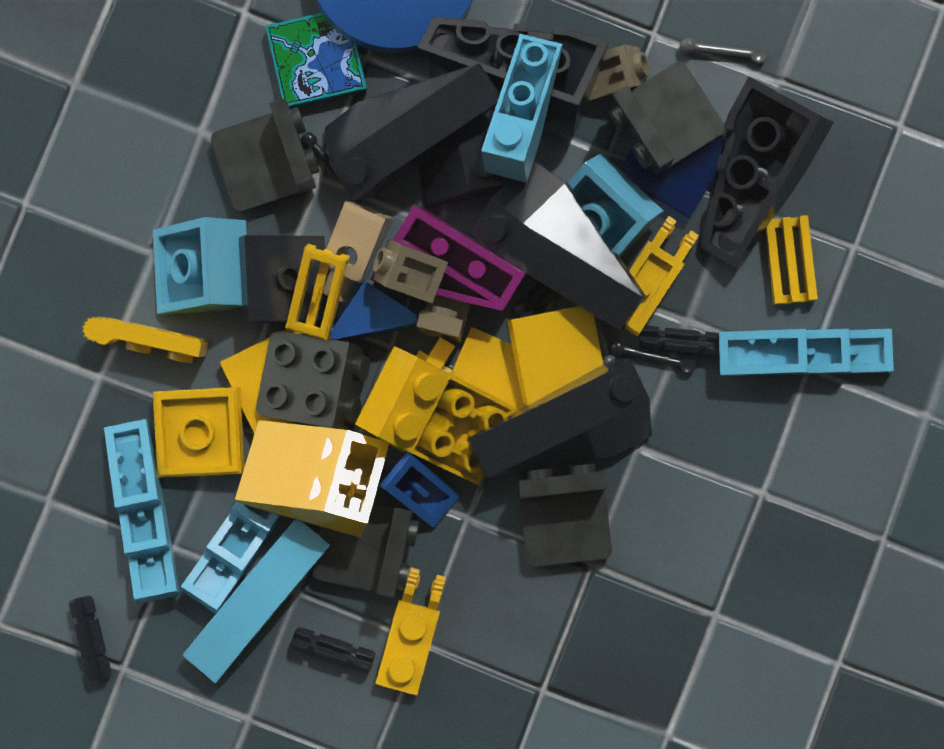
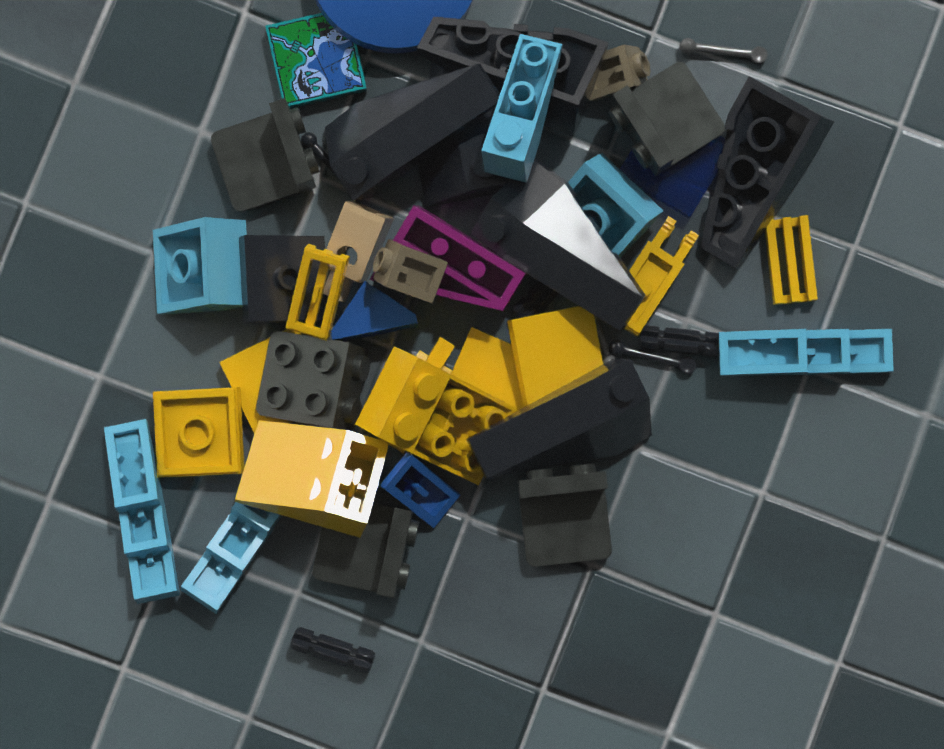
(90, 638): black axle -> none
(143, 338): yellow hinge -> none
(256, 600): medium azure slope -> none
(410, 637): yellow hinge -> none
(444, 319): dark tan bracket -> none

